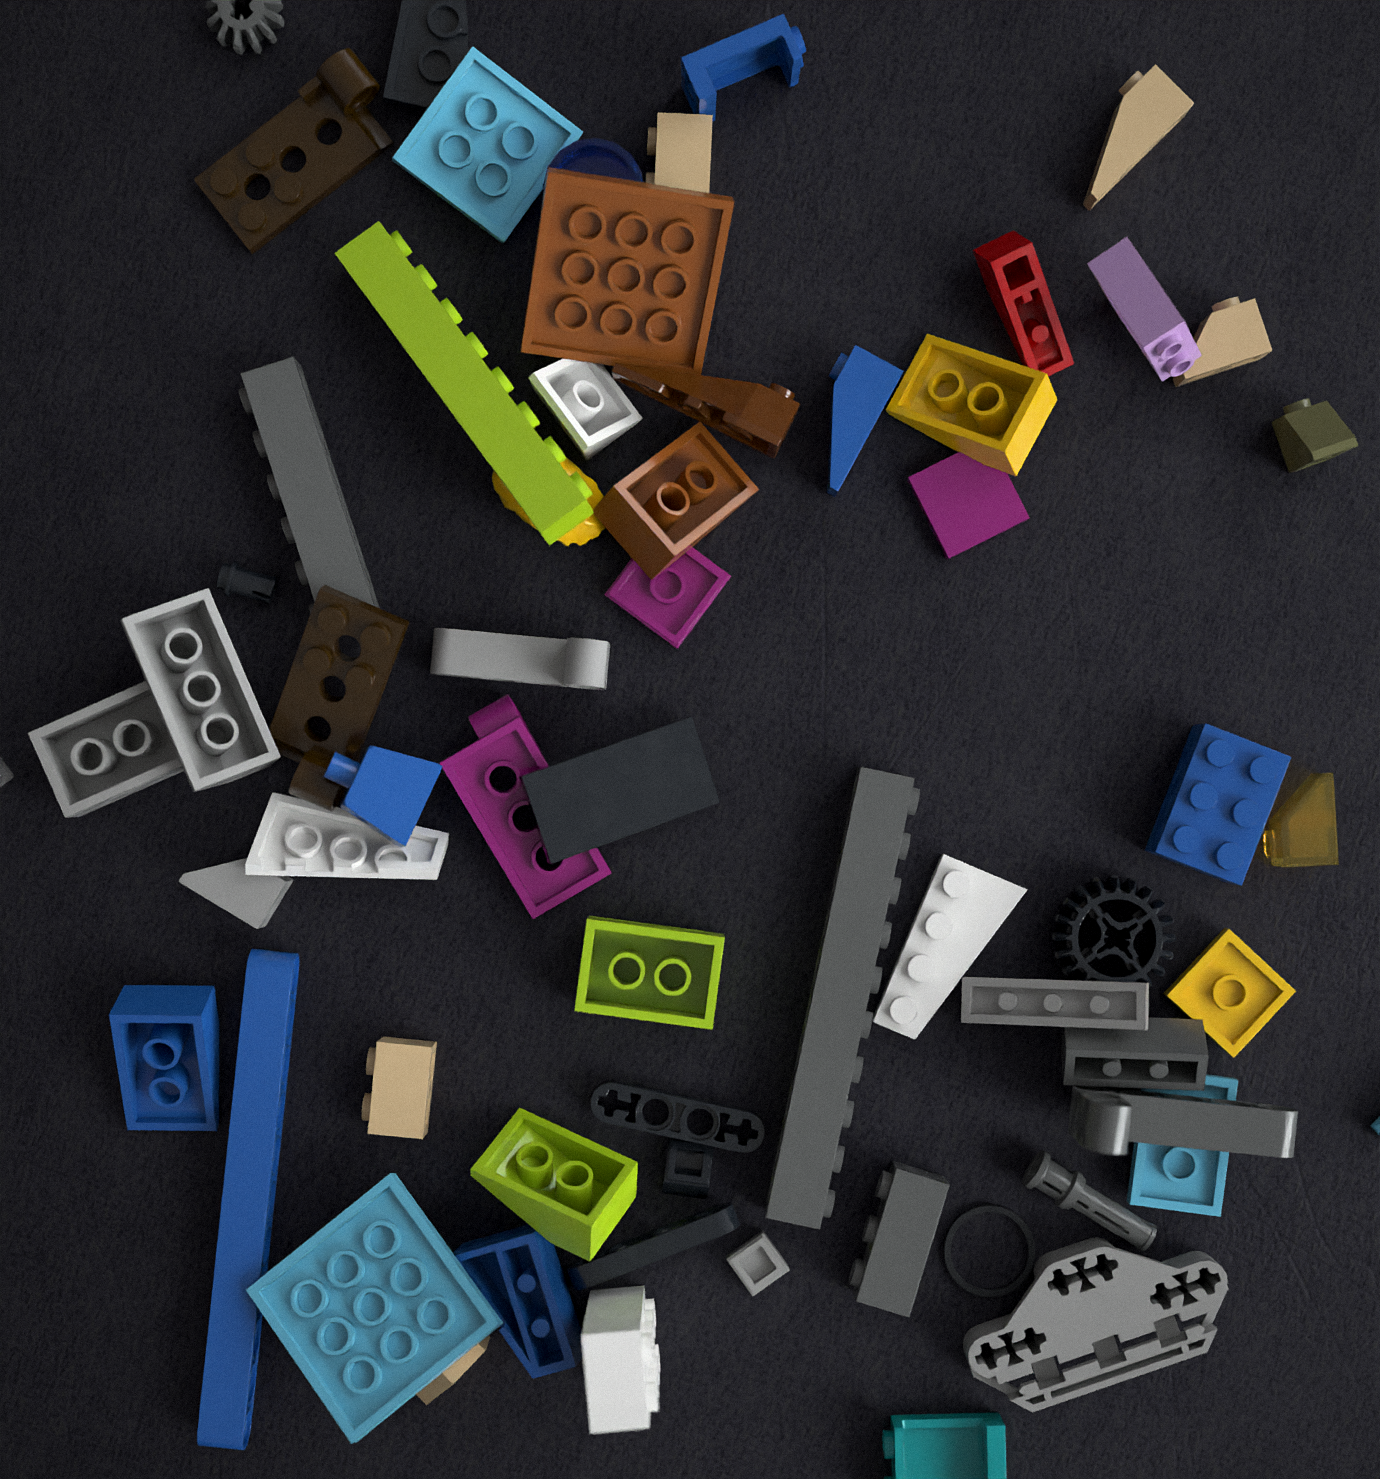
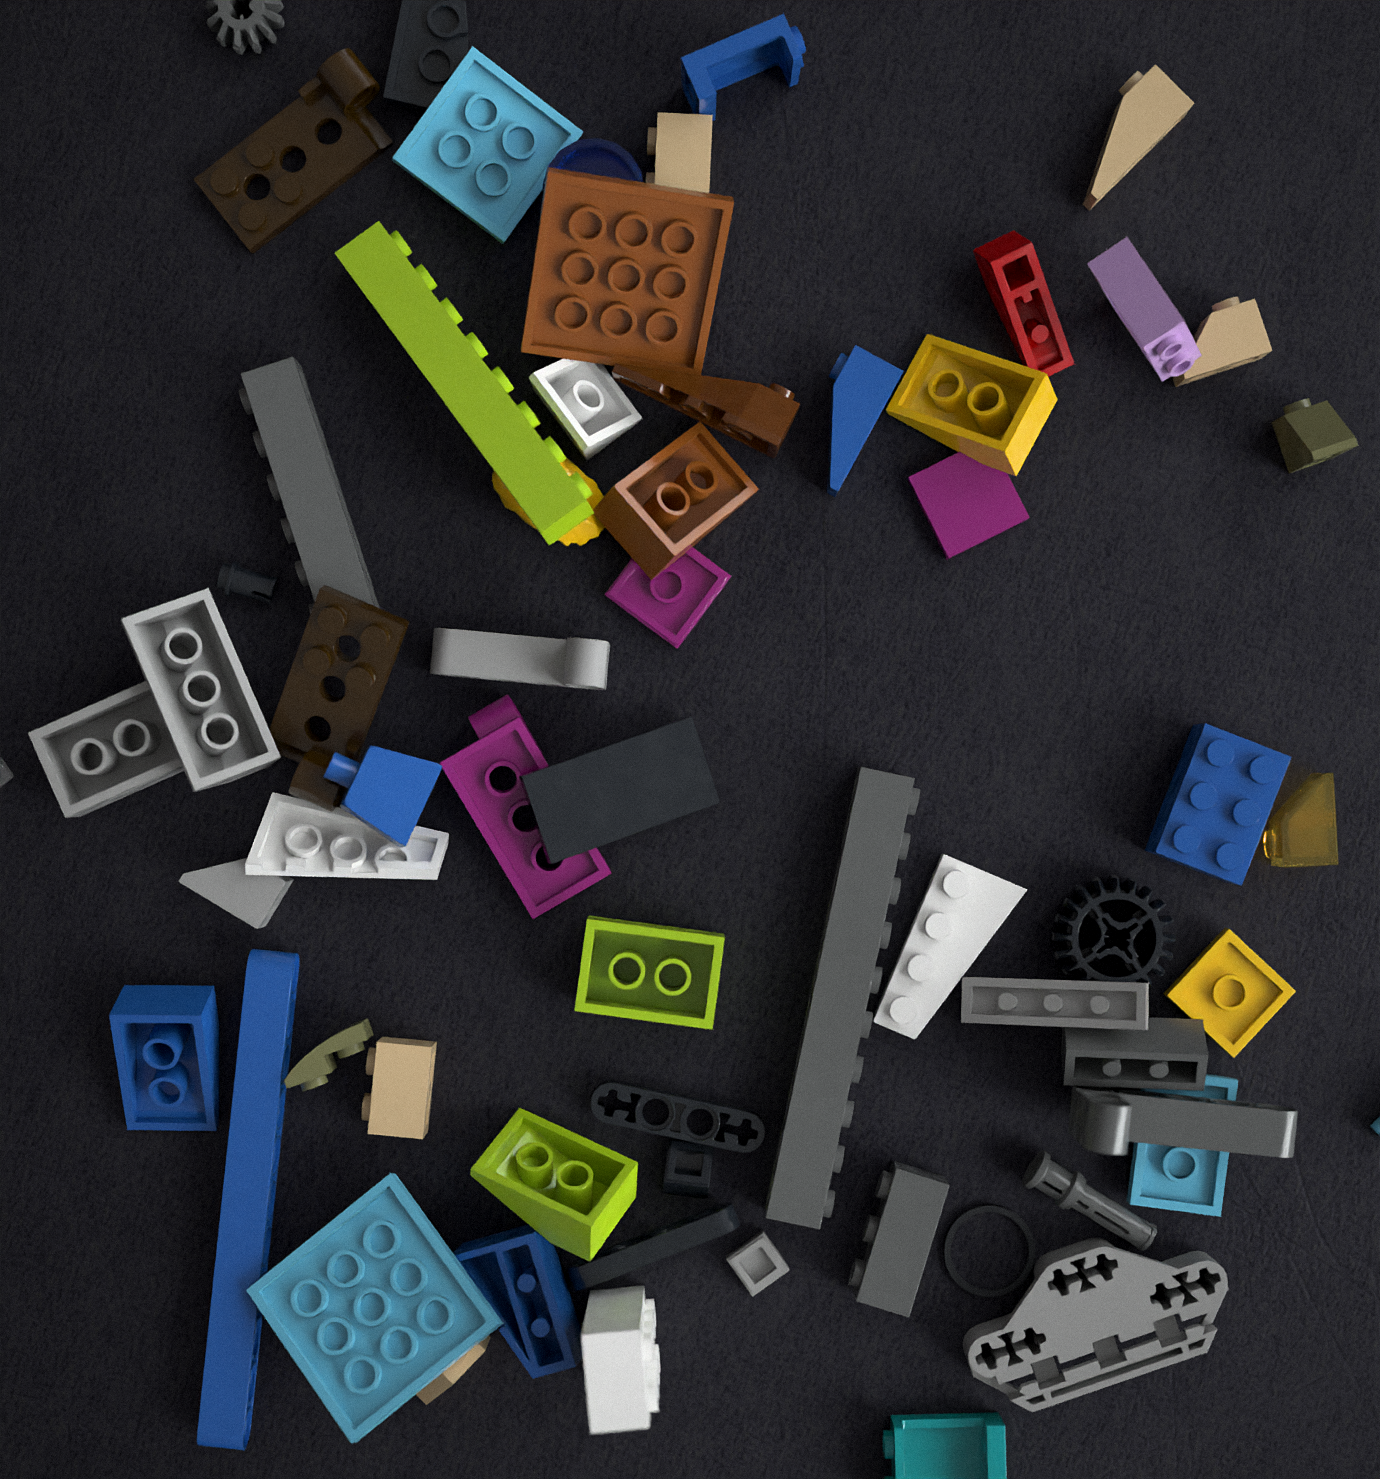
(320, 1061): none -> olive slope

